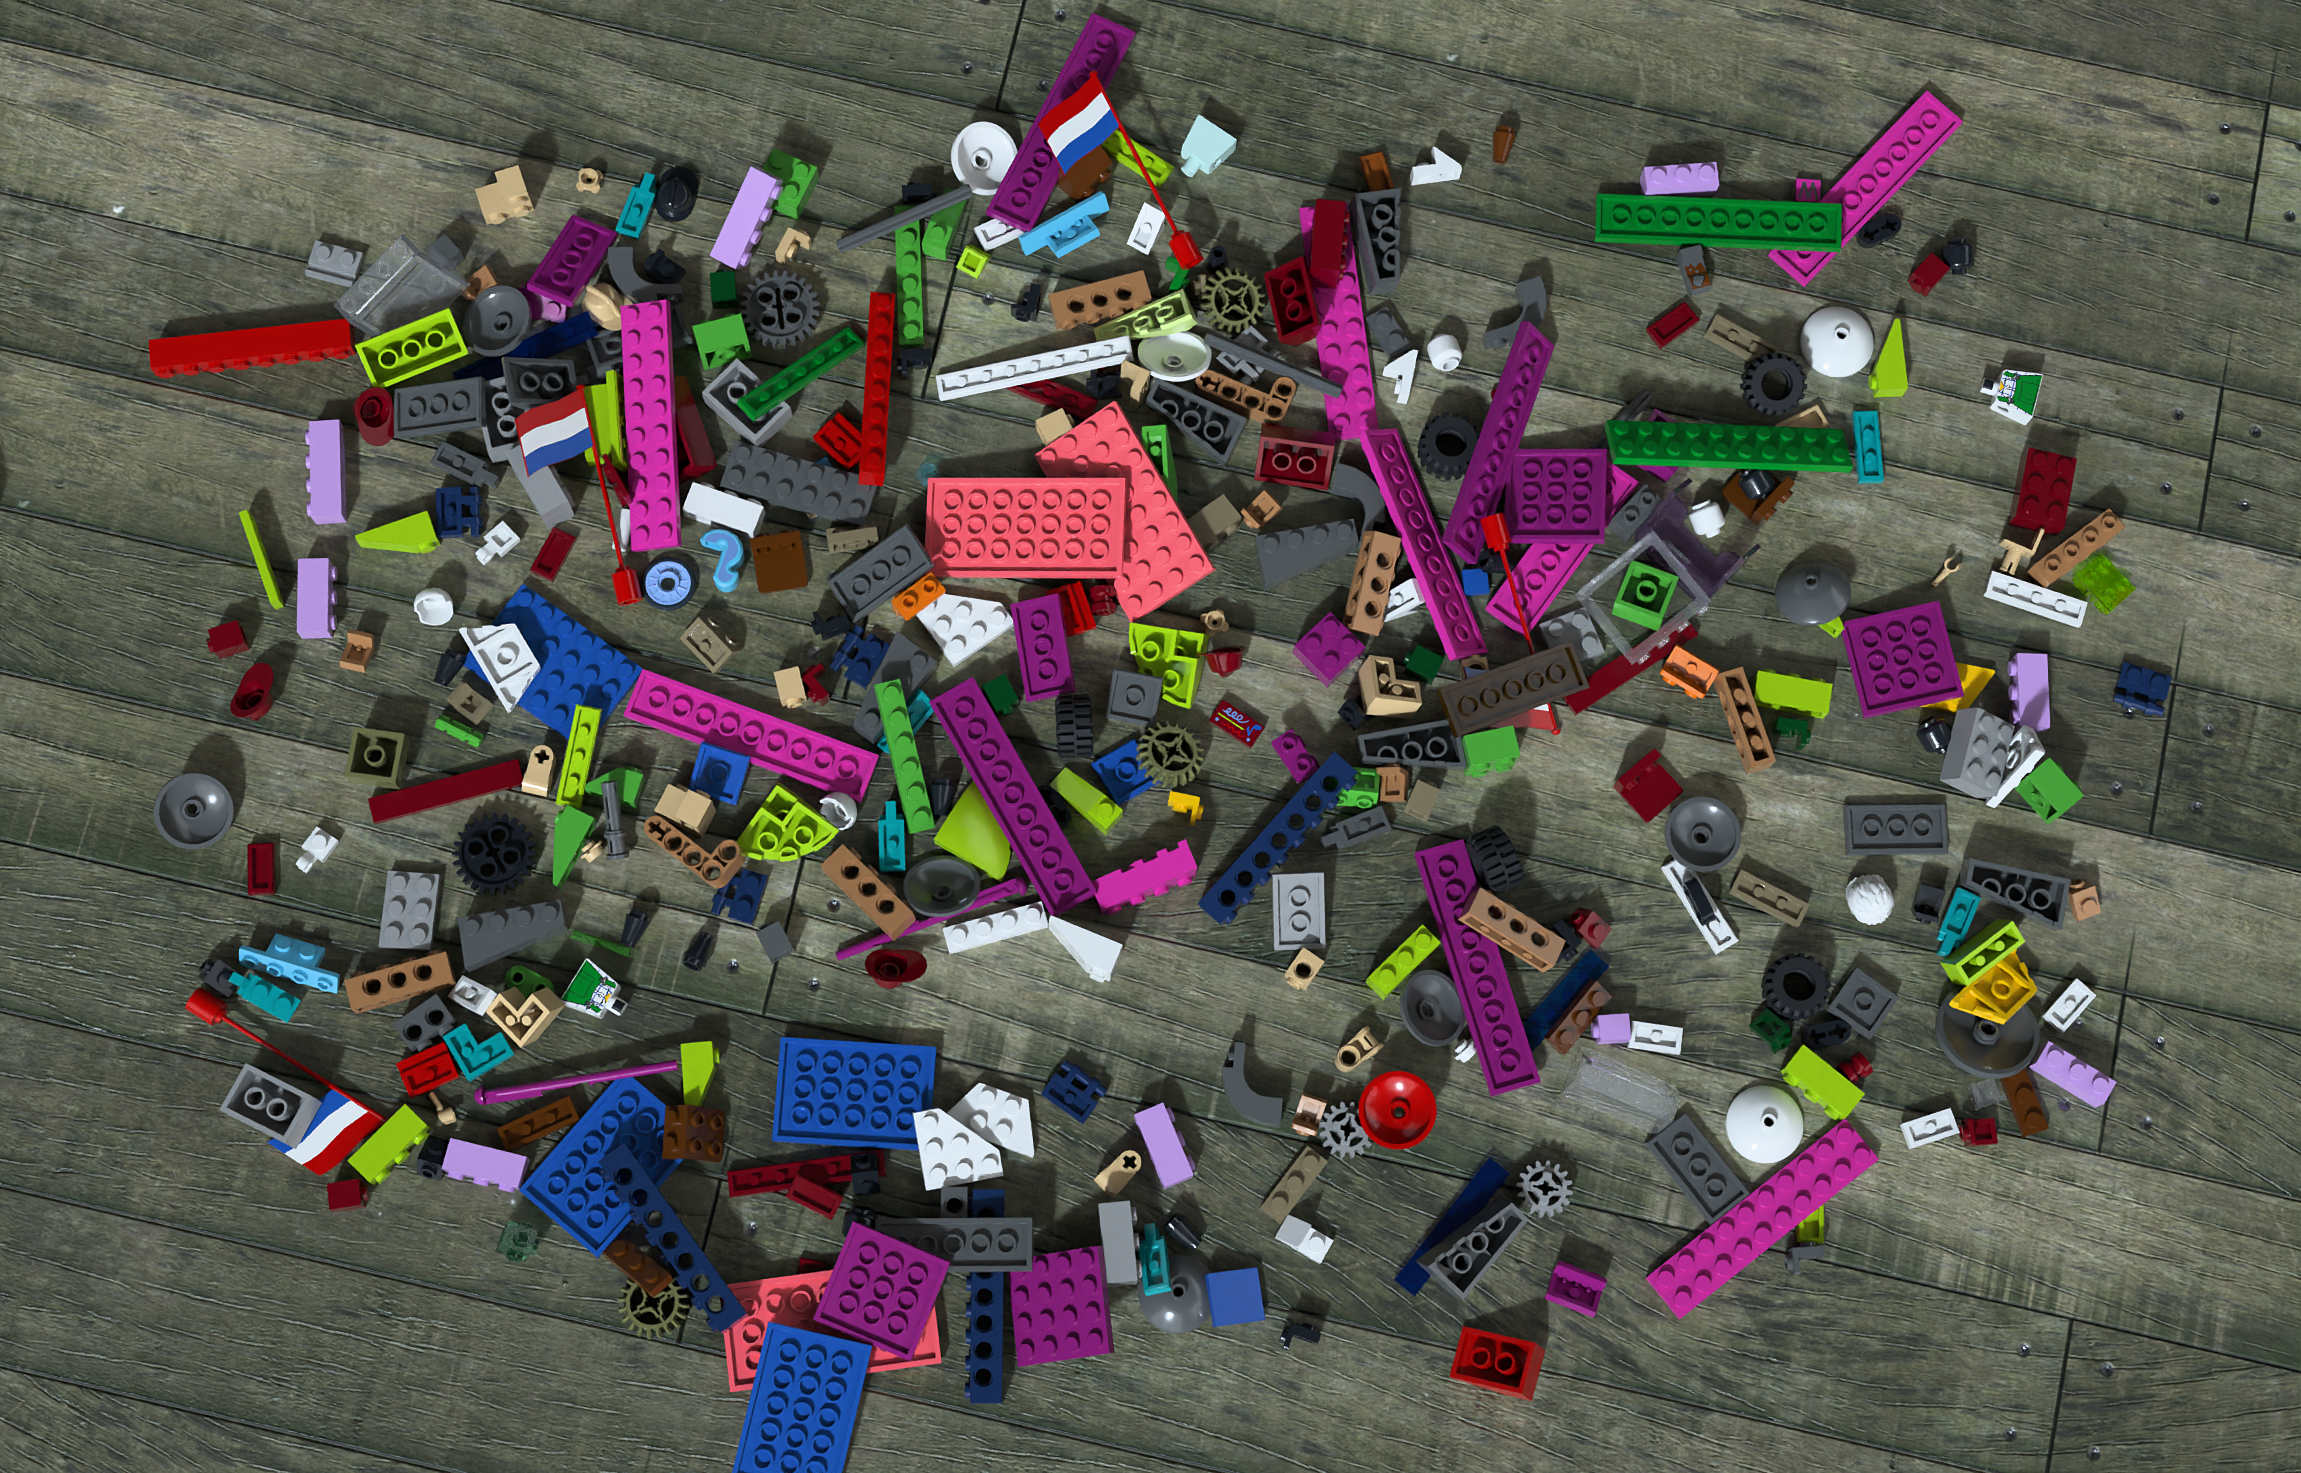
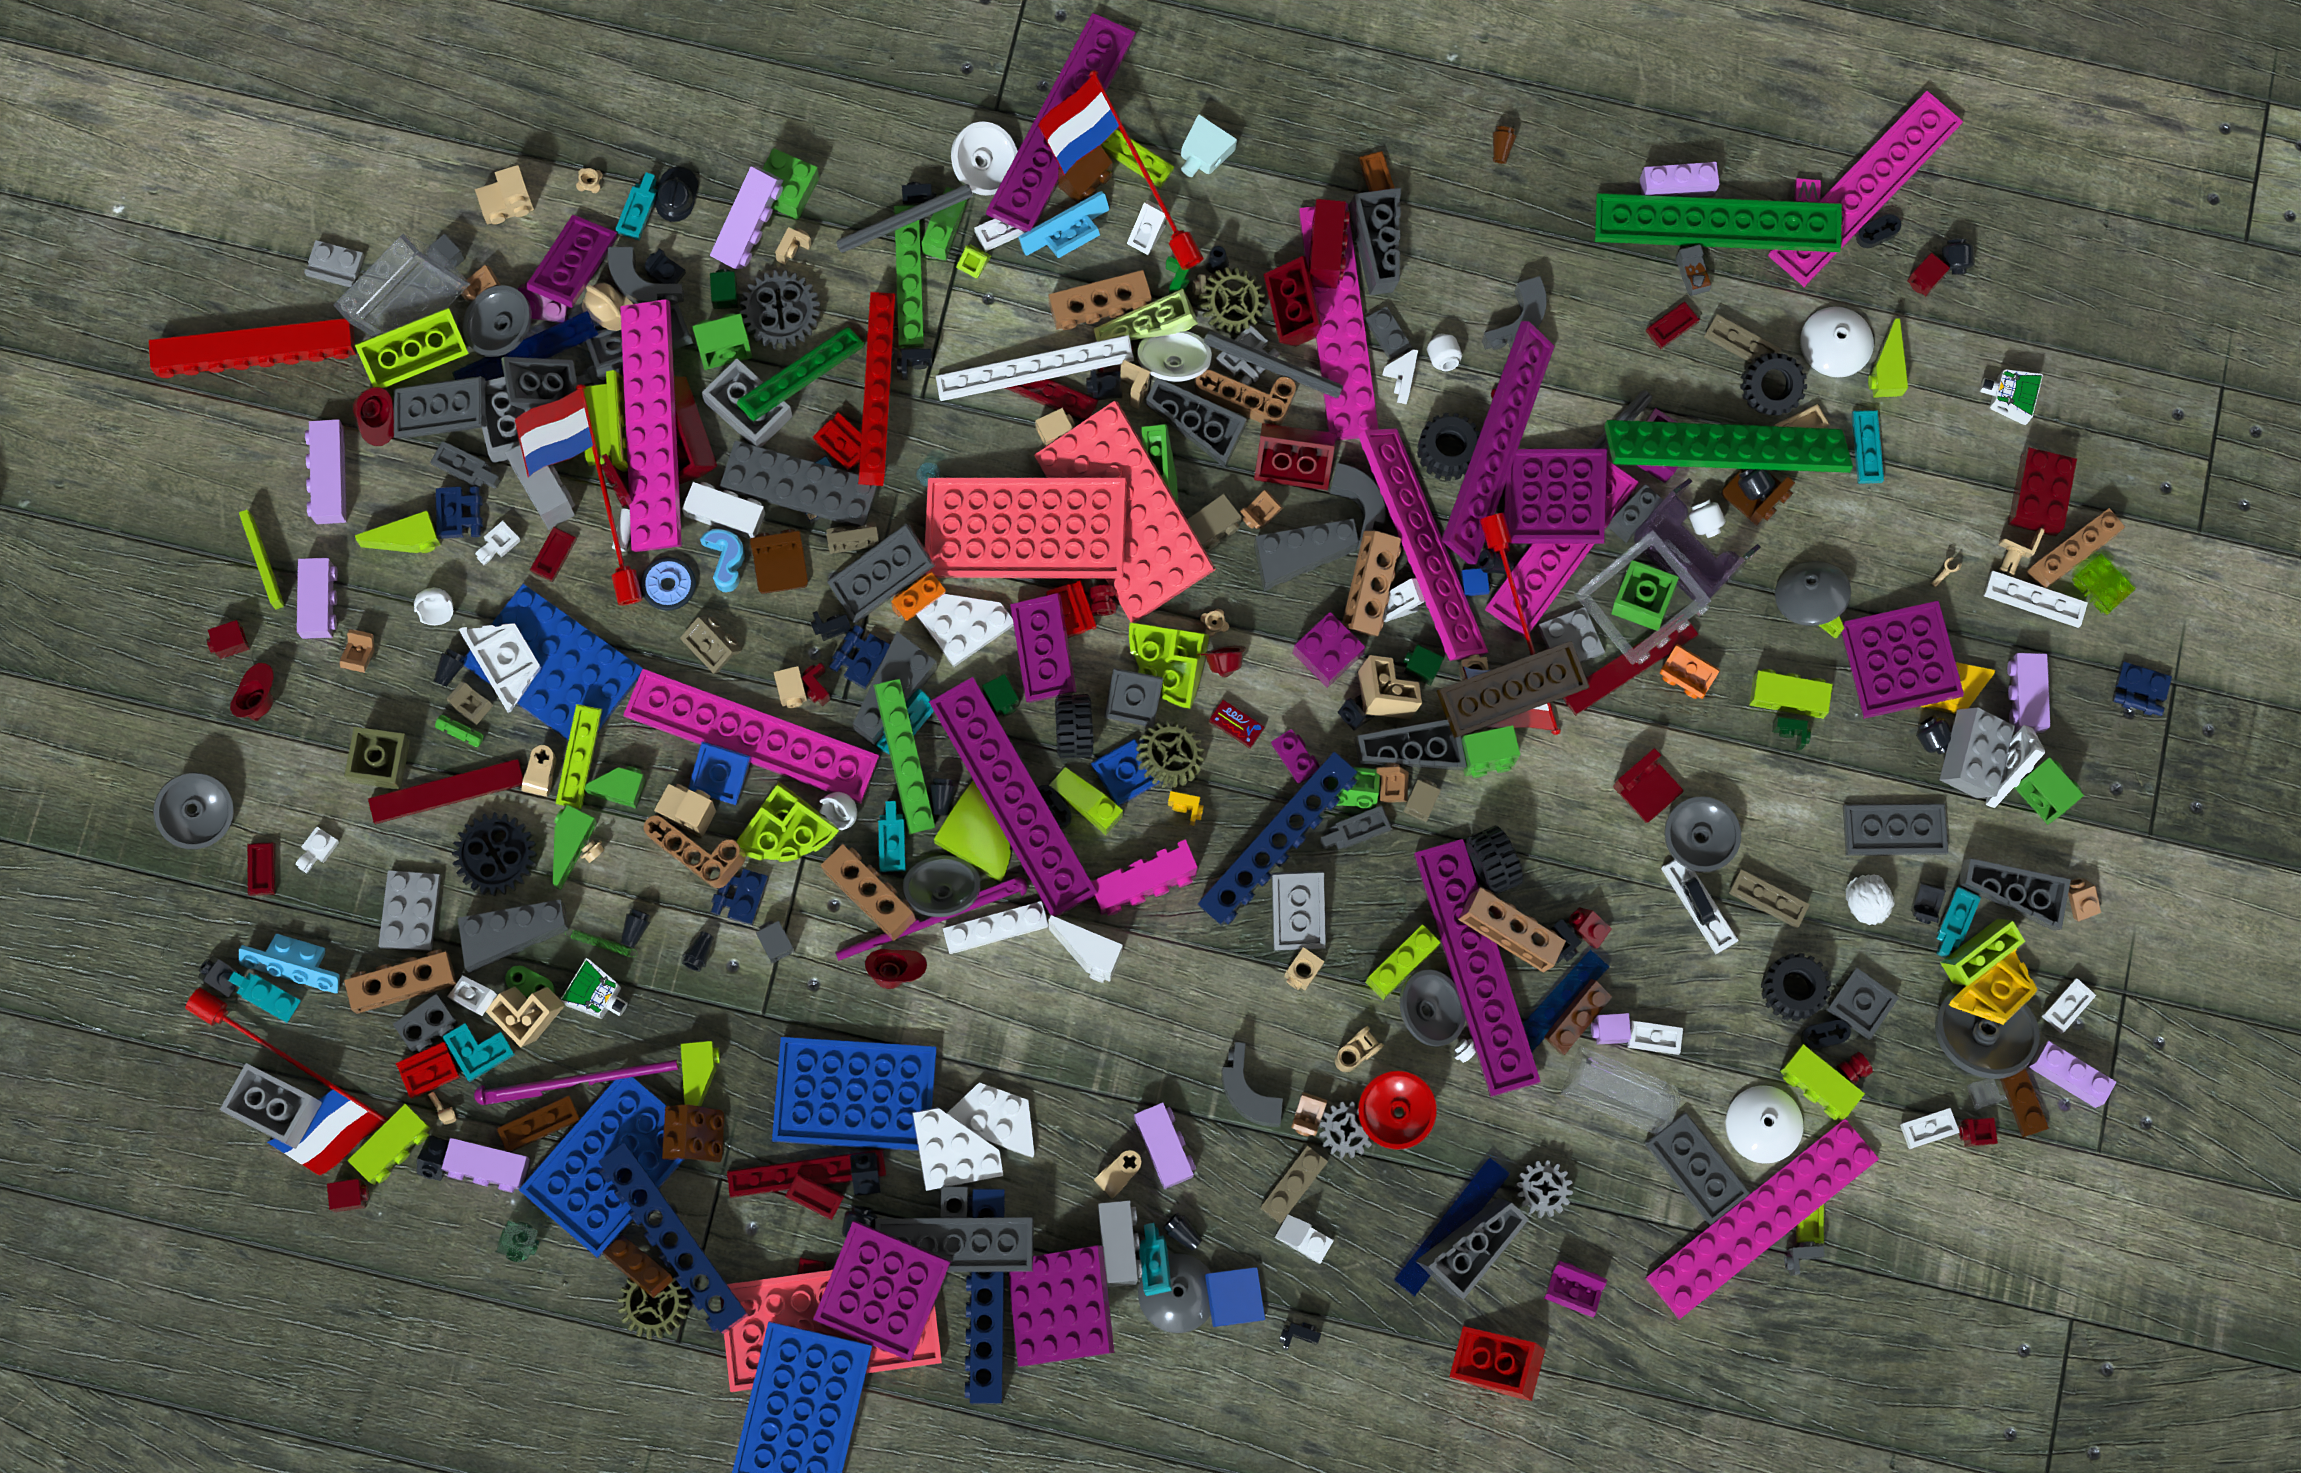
(615, 832): dark grey pin -> none
(1030, 306): black bracket -> none
(1071, 1099): dark blue plate -> none
(1442, 169): white slope -> none
(1744, 720): medium nougat brick -> none
(1771, 1030): dark green bracket -> none

